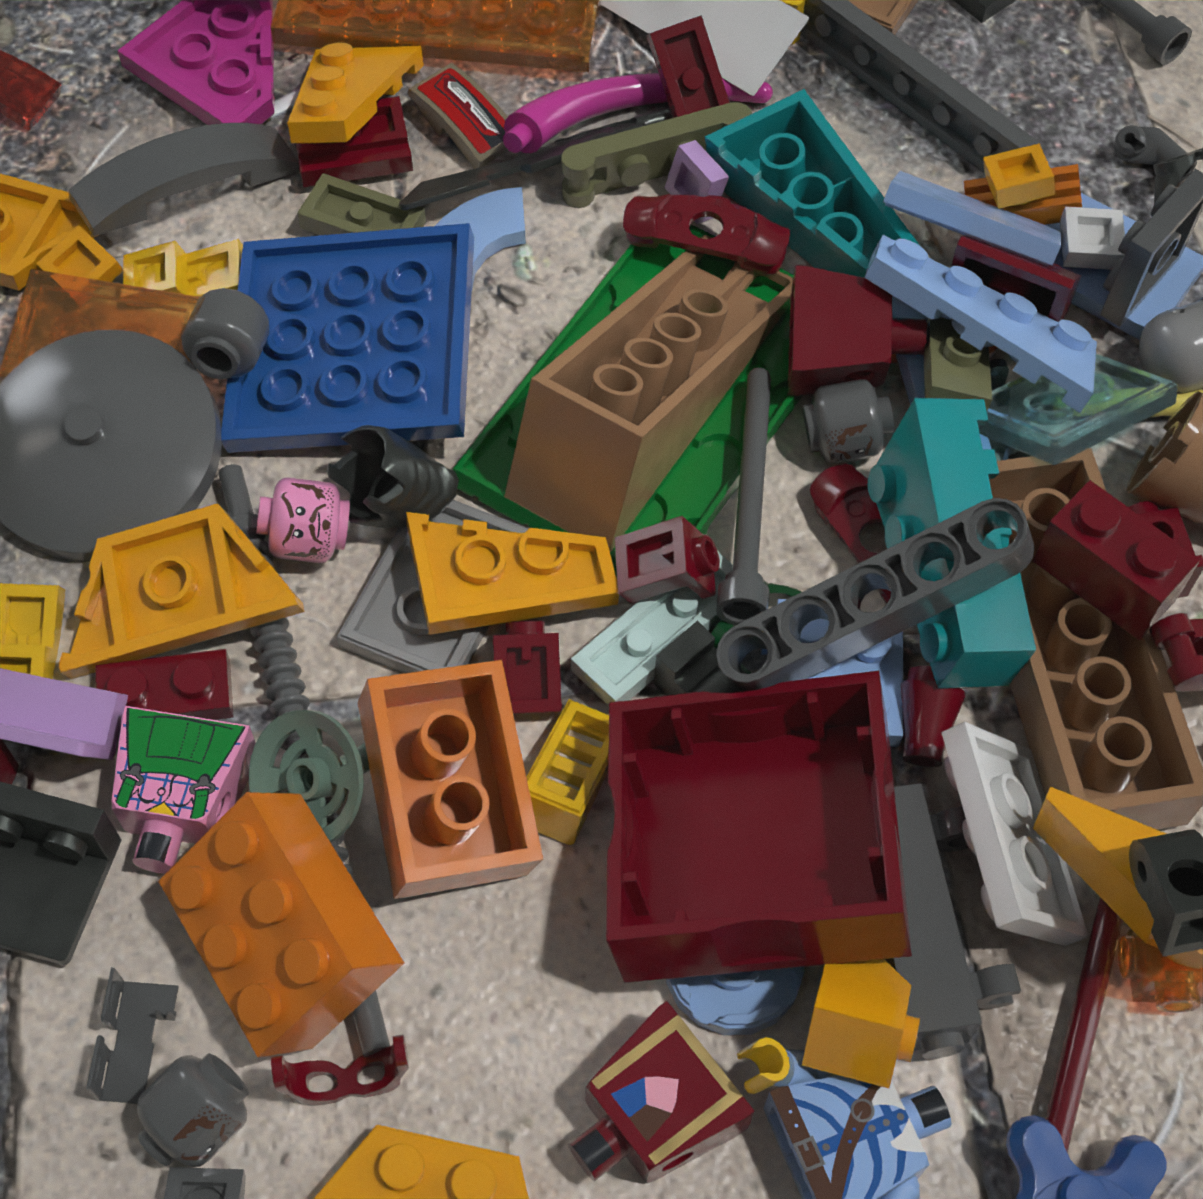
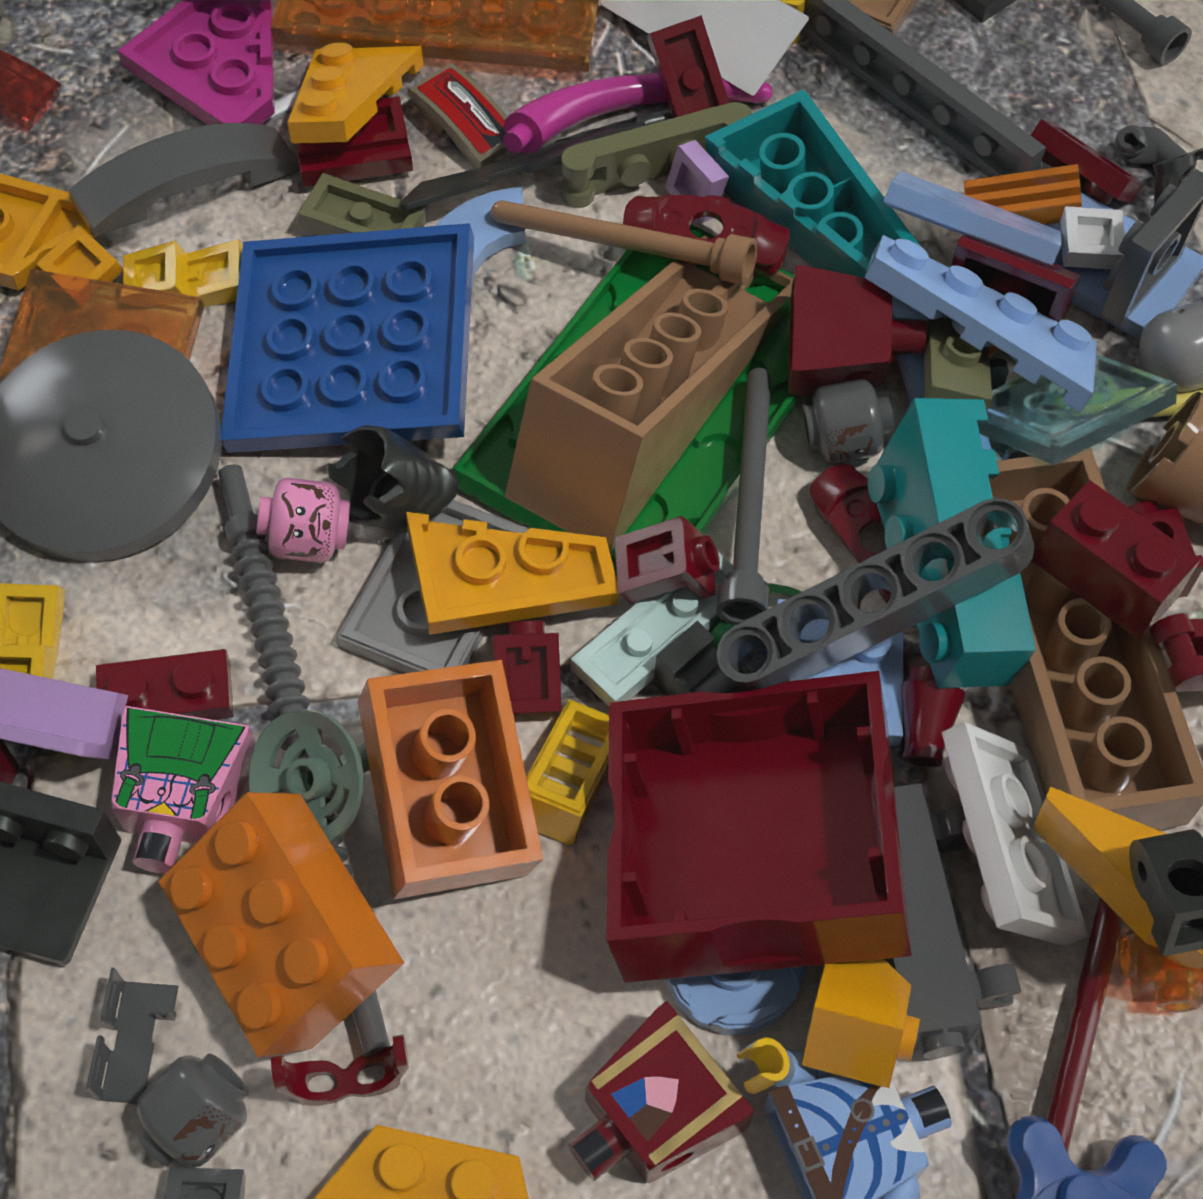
(173, 589): light orange wing -> none
(225, 334): dark grey head -> none
(730, 257): none -> medium nougat piece
(1019, 176): light orange plate -> none
(1104, 178): none -> dark red plate

